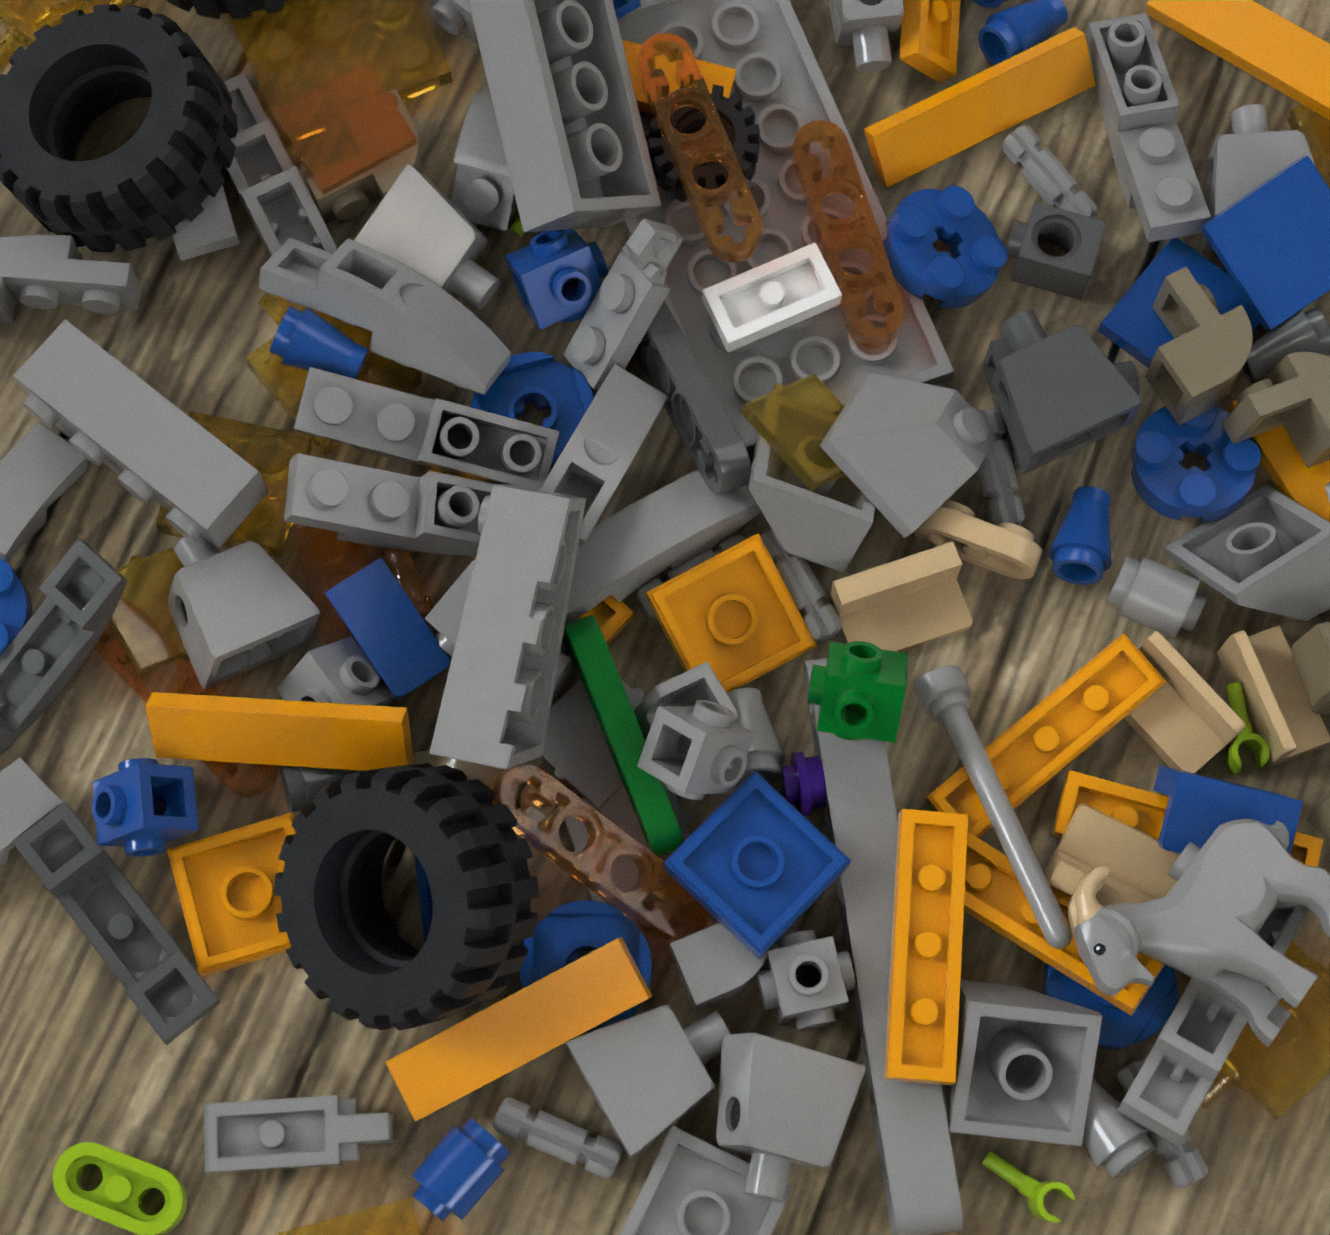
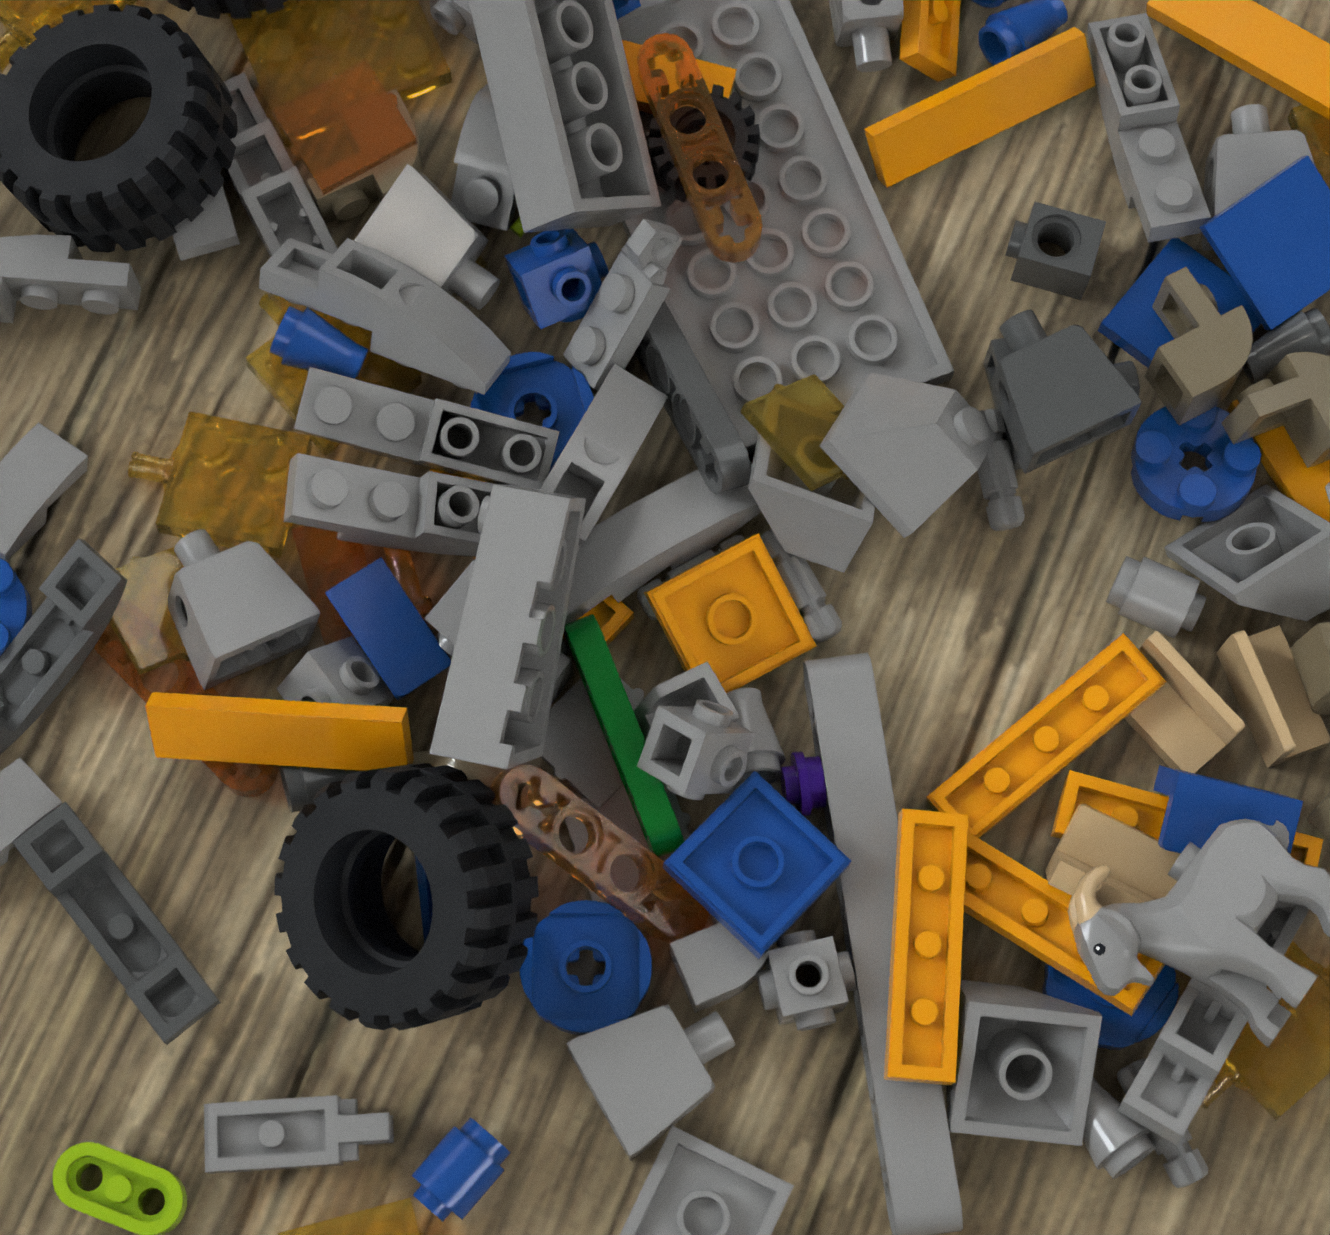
(139, 436): light grey wedge -> none
(144, 806): blue brick -> none
(230, 895): light orange tile -> none
(518, 1029): light orange tile -> none
(557, 1137): light grey axle -> none
(771, 297): white plate -> none
(782, 1107): light grey torso -> none
(852, 232): clear orange beam -> none
(859, 691): green brick -> none
(903, 601): tan panel -> none
(946, 696): light grey piece -> none
(963, 227): blue plate -> none
(999, 548): tan plate -> none
(1028, 1186): lime hand -> none
(1046, 172): light grey axle -> none
(1083, 541): blue cone -> none
(1246, 737): lime hand -> none

